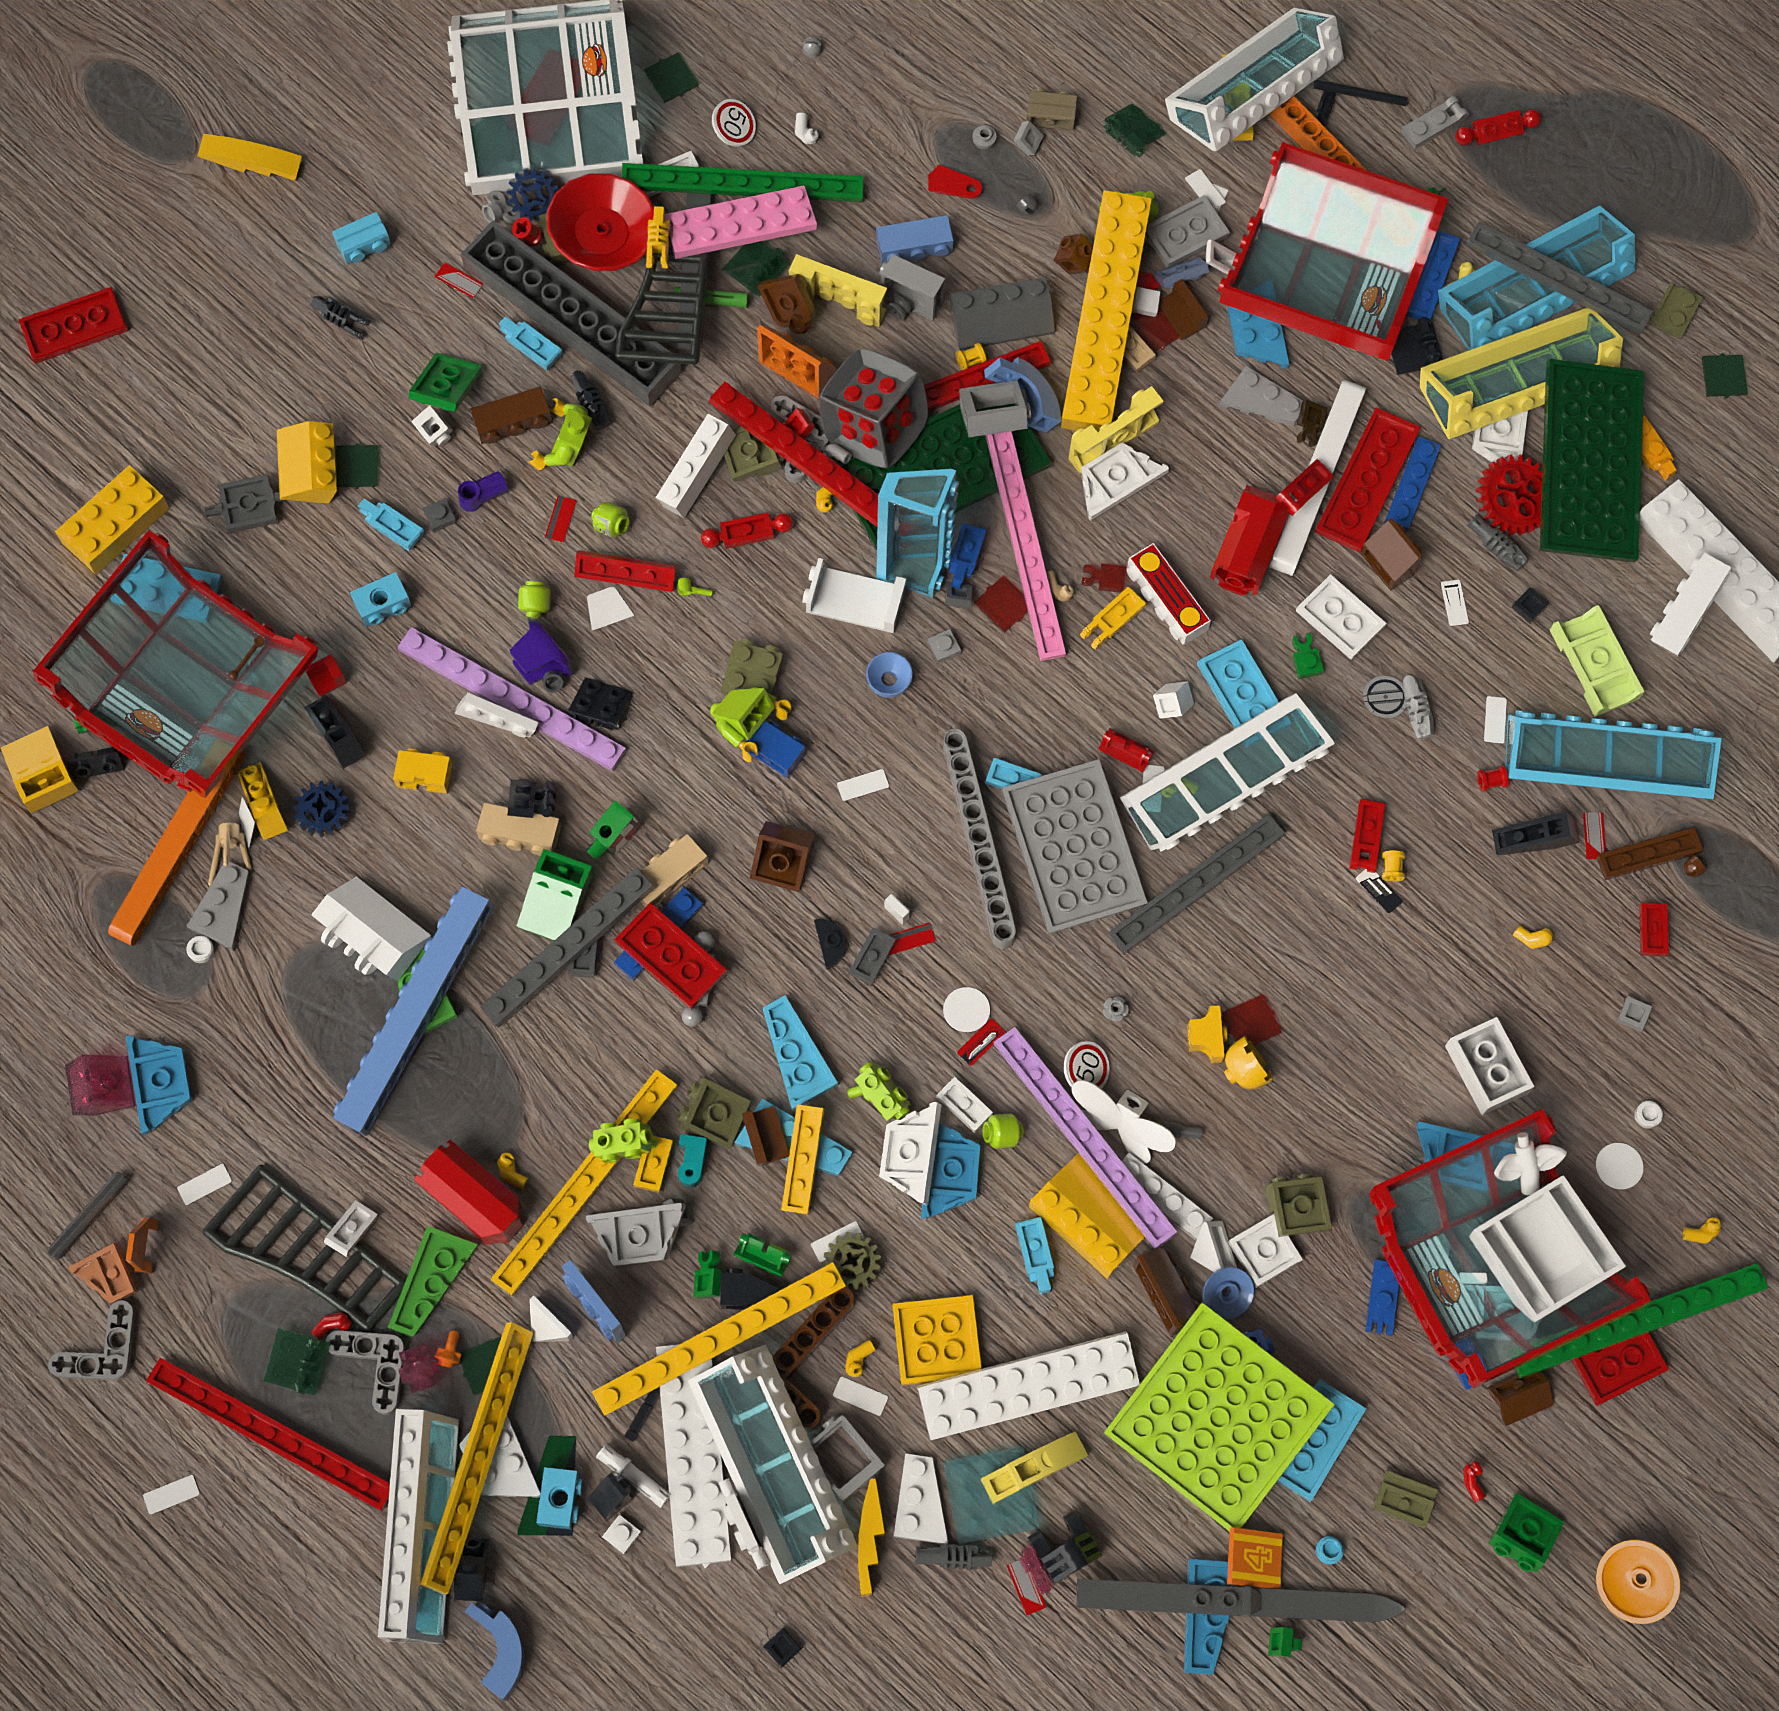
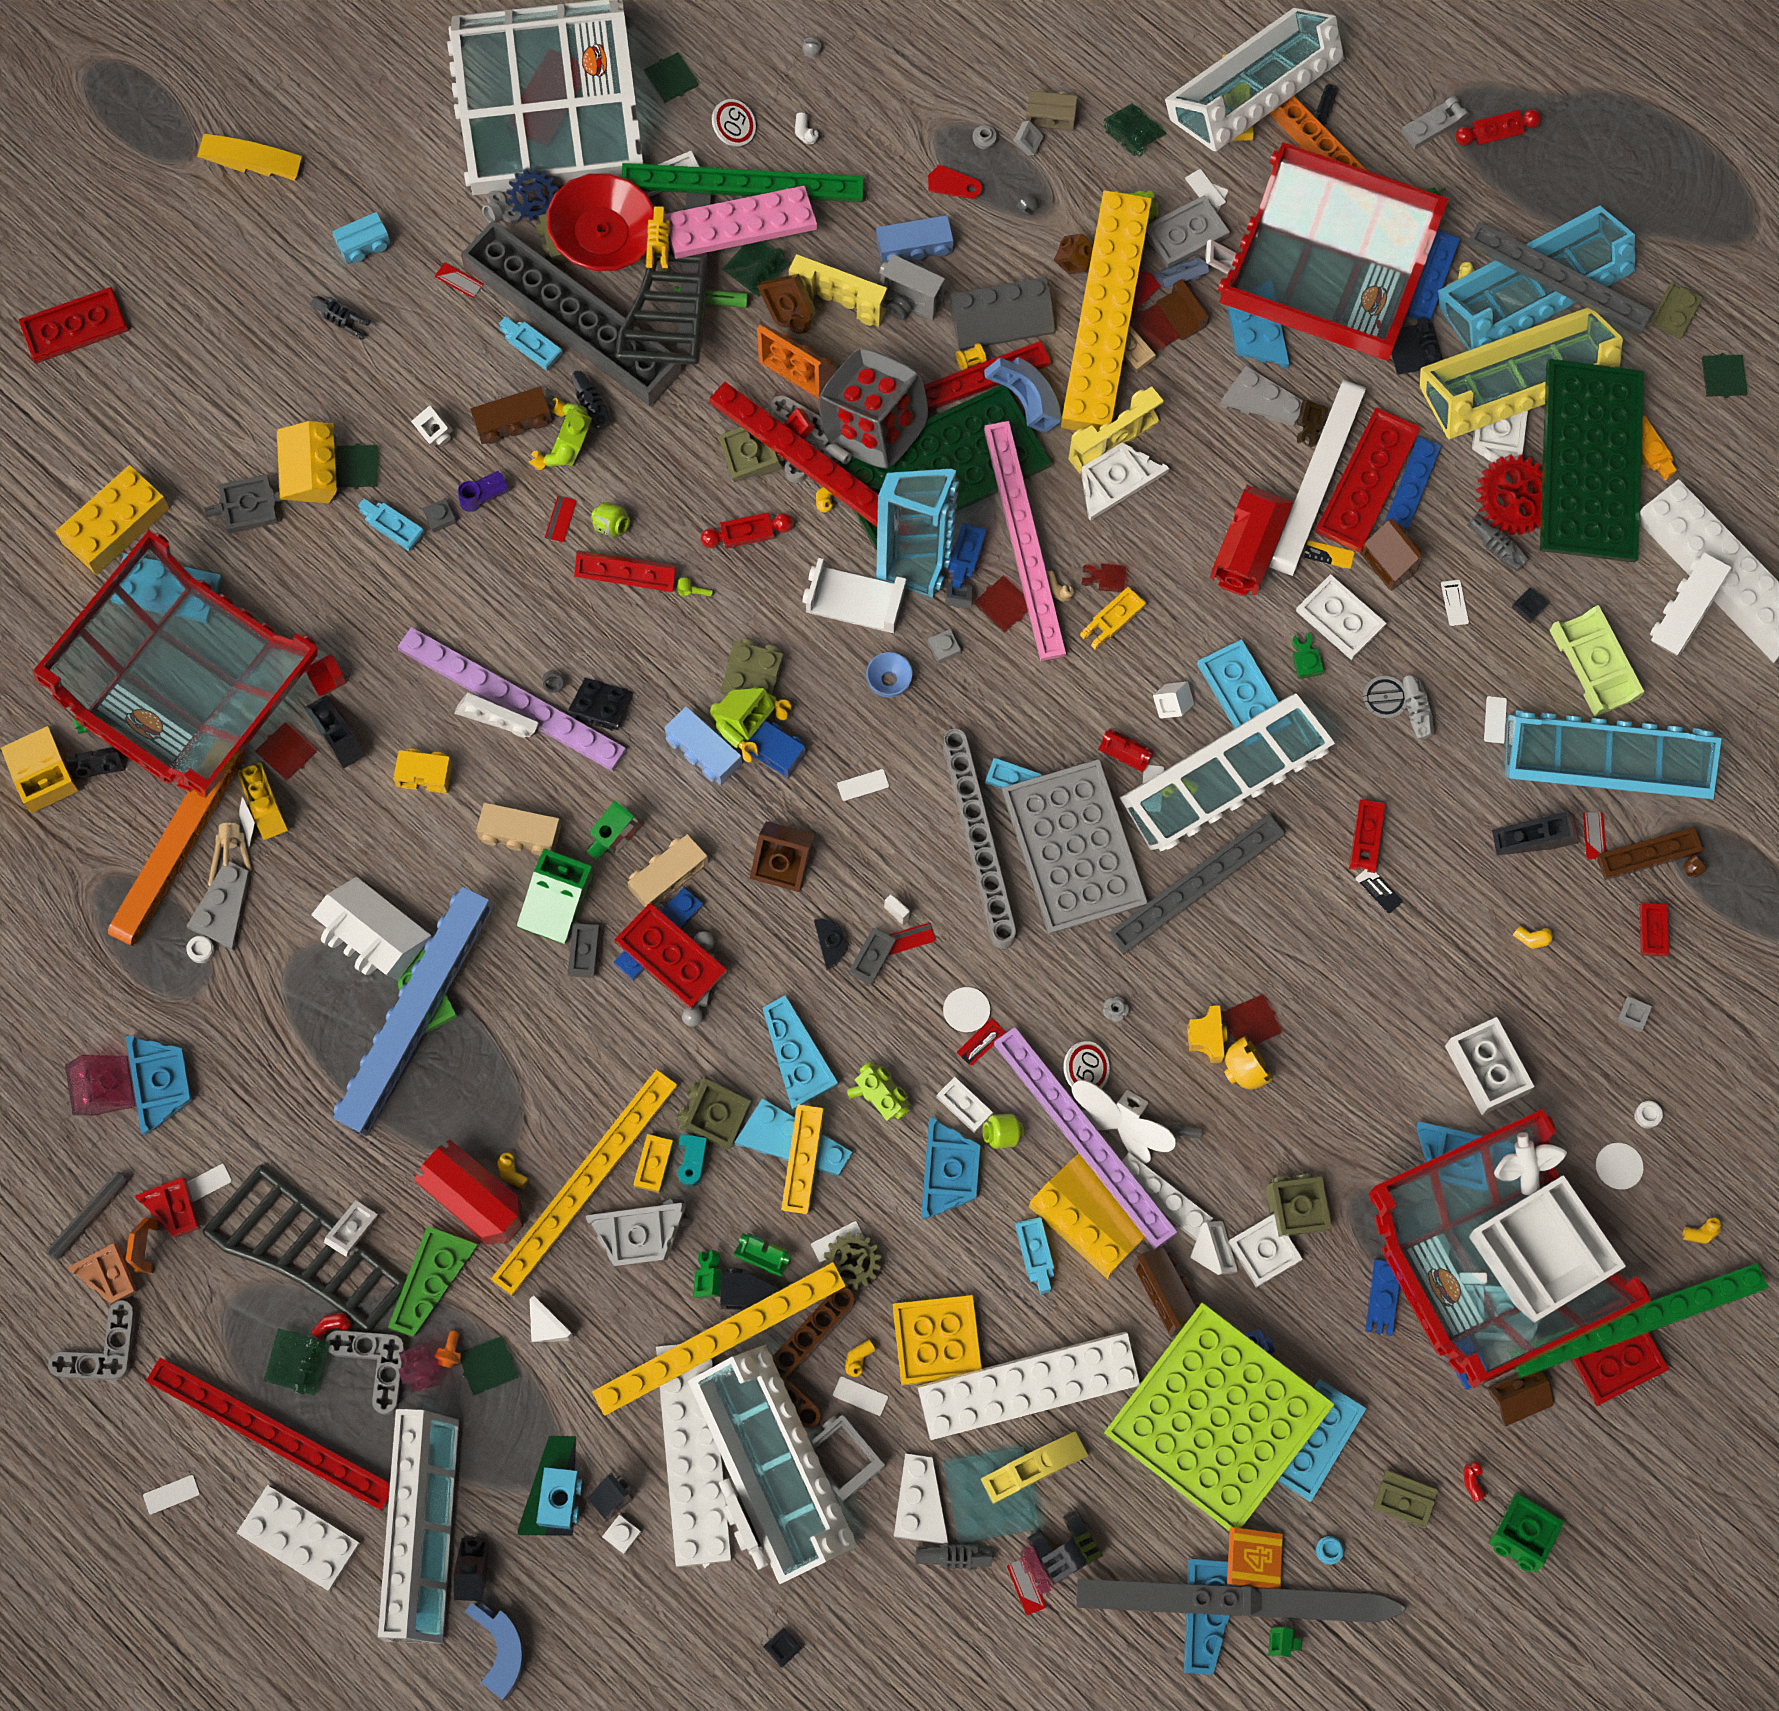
(172, 1207): none -> red wing
(258, 642): reddish brown hinge -> none
(285, 751): none -> clear red piece
(298, 1538): none -> white plate
(311, 803): dark blue gear -> none
(387, 588): medium azure brick -> none
(445, 382): green plate -> none
(476, 1459): yellow plate -> none
(509, 1469): white wing -> none
(526, 231): red bush -> none
(528, 799): black plate -> none
(534, 599): lime head -> none
(538, 654): dark purple piece -> none
(567, 947): dark grey plate -> none
(592, 1303): medium blue plate -> none
(607, 608): white sticker -> none
(622, 1141): lime brick -> none
(638, 1479): white pin -> none
(641, 1415): black wheel -> none
(696, 466): white brick -> none
(702, 746): none -> light blue brick
(766, 1135): reddish brown panel -> none
(870, 1528): yellow slope -> none
(911, 1152): white wing -> none
(994, 420): light grey window -> none
(1146, 301): white tile -> none
(1167, 594): brick -> none
(1237, 1297): medium blue dish -> none
(1305, 486): red plate -> none
(1329, 554): none -> yellow sticker
(1360, 92): black bar -> none
(1393, 866): yellow bush -> none
(1492, 778): red bush -> none
(1626, 1594): light orange dish -> none

